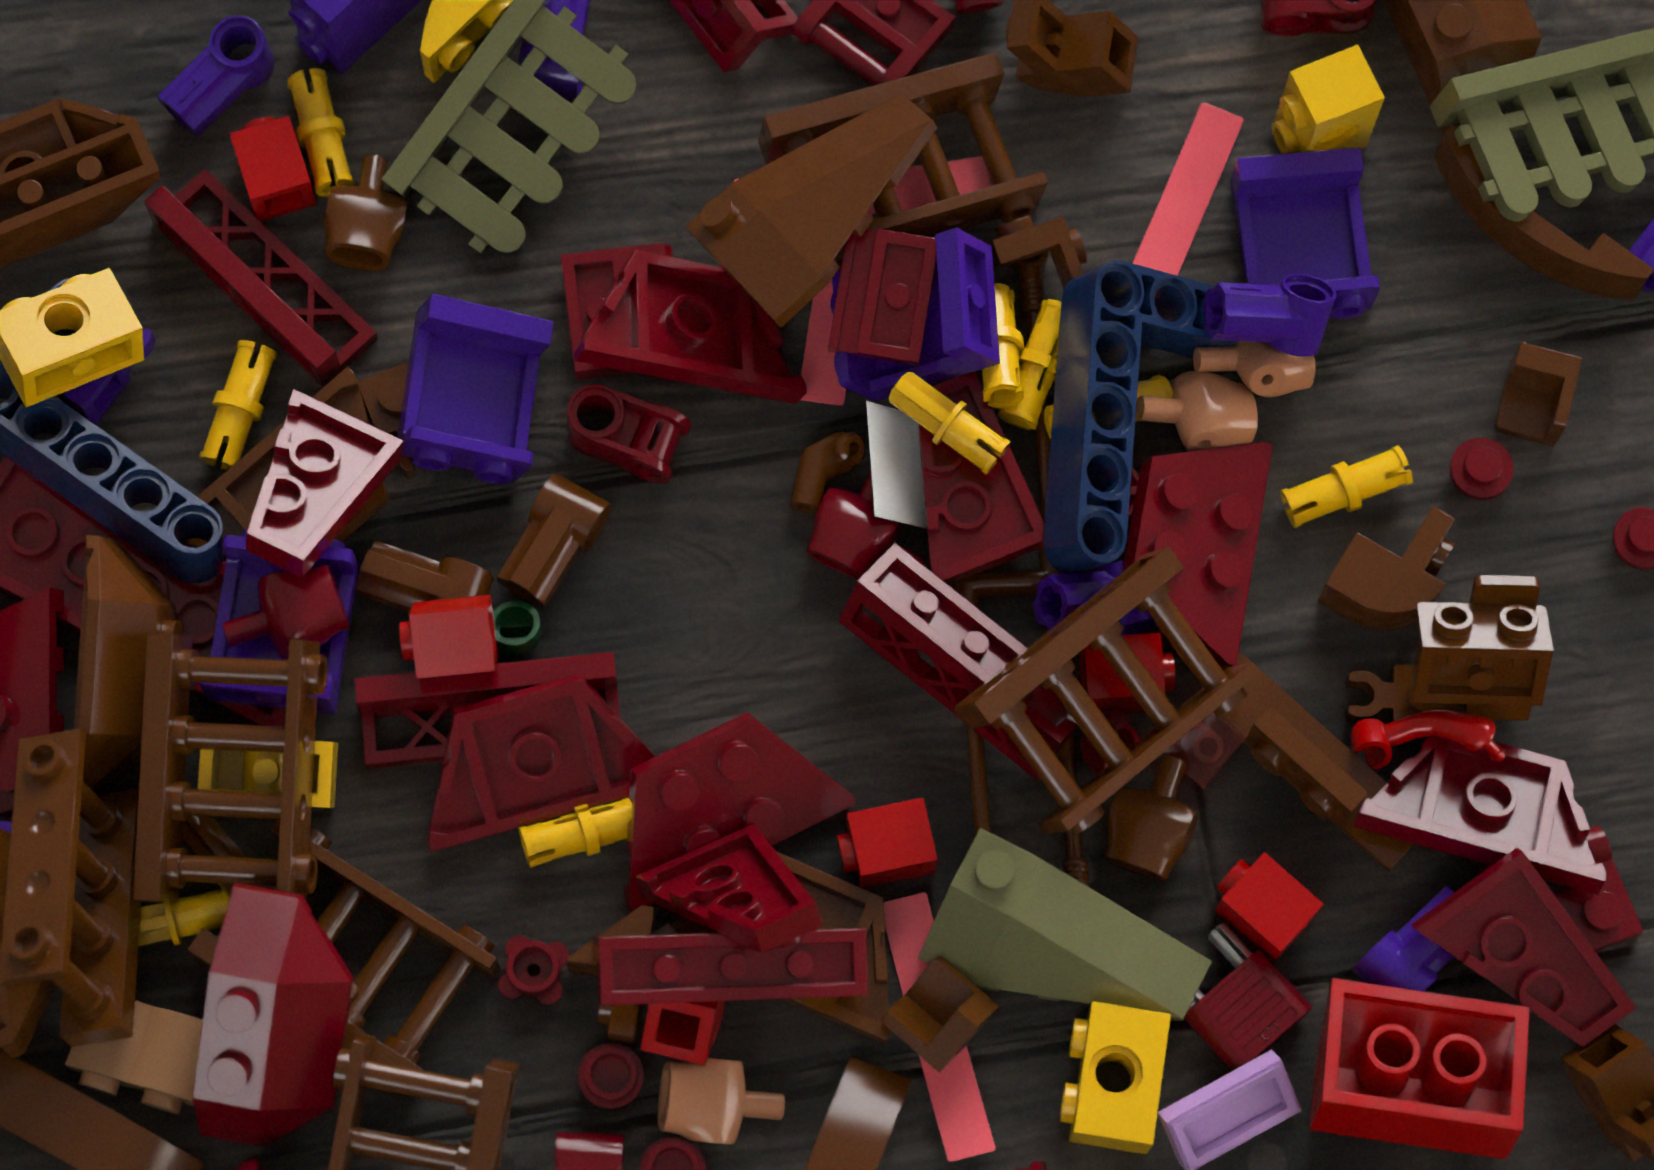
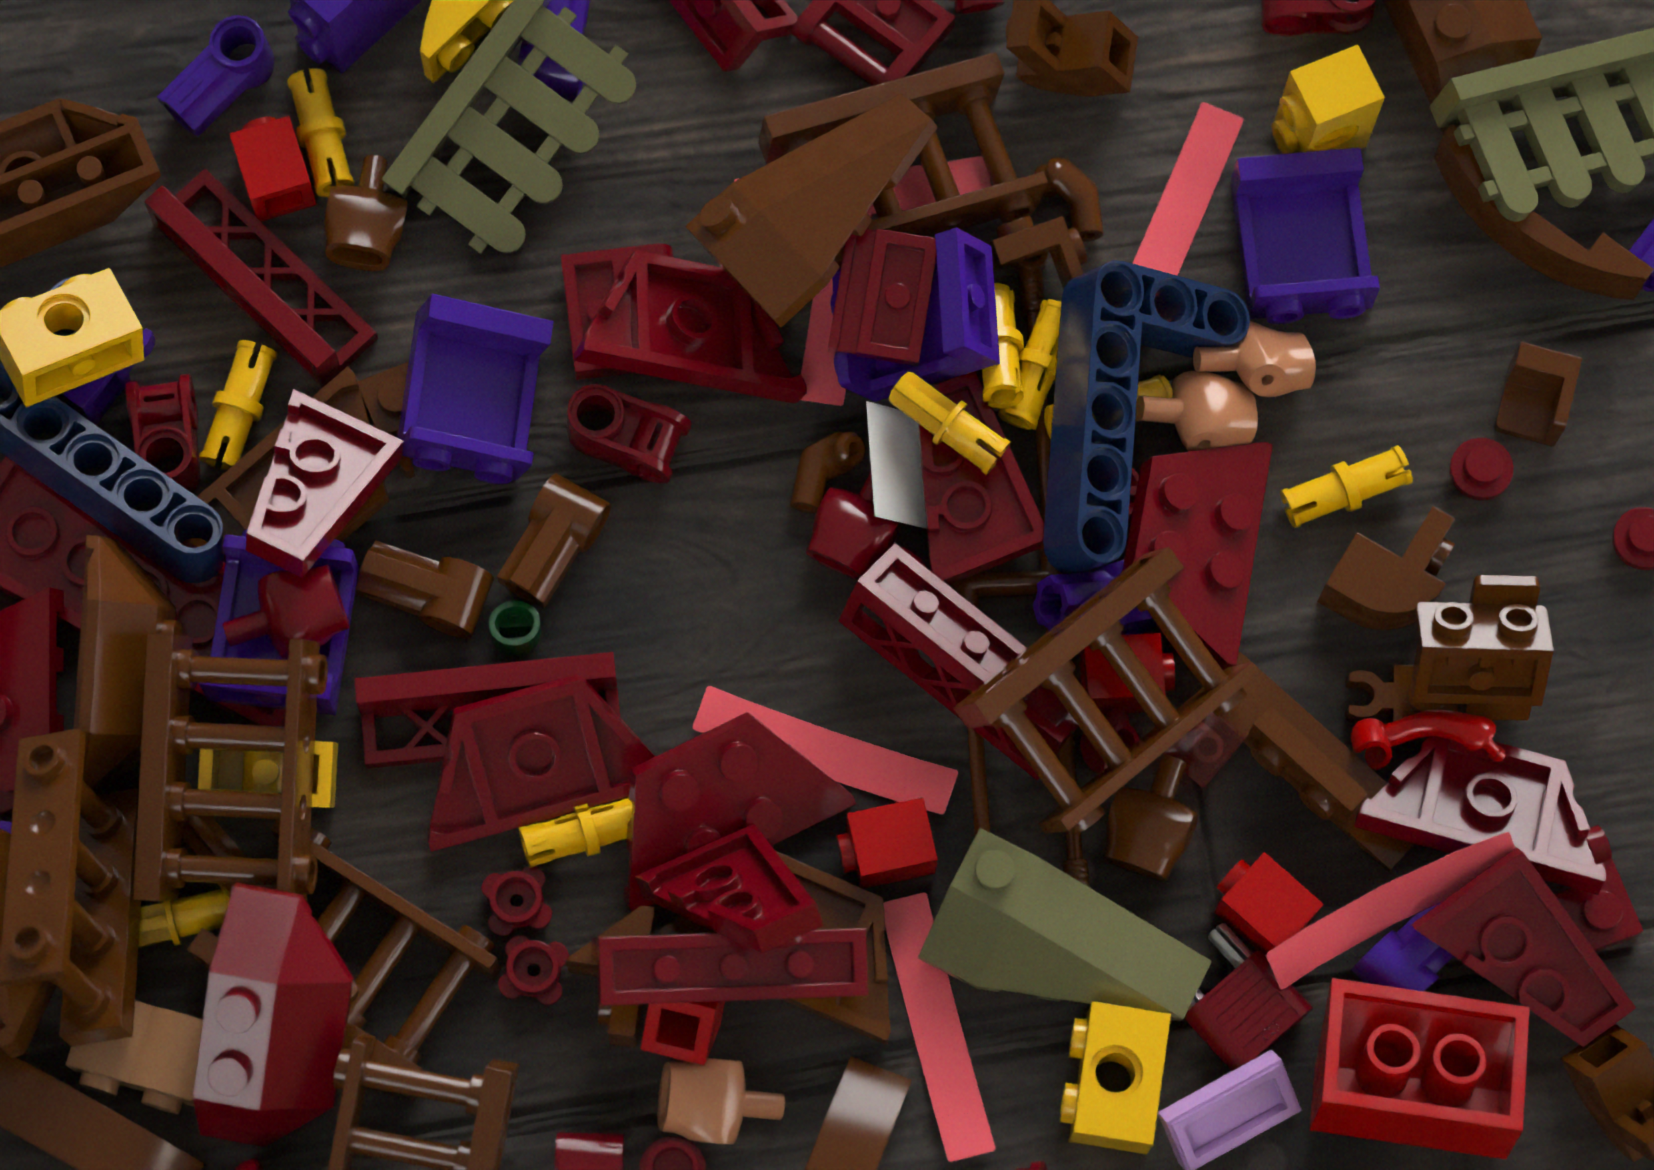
(166, 425): none -> dark red piece
(450, 636): red brick -> none
(503, 888): none -> dark red plate
(611, 1076): dark red plate -> none
(838, 755): none -> coral sticker
(939, 1013): reddish brown panel -> none
(1078, 192): none -> reddish brown arm
(1284, 315): dark purple piece -> none
(1383, 908): none -> coral sticker

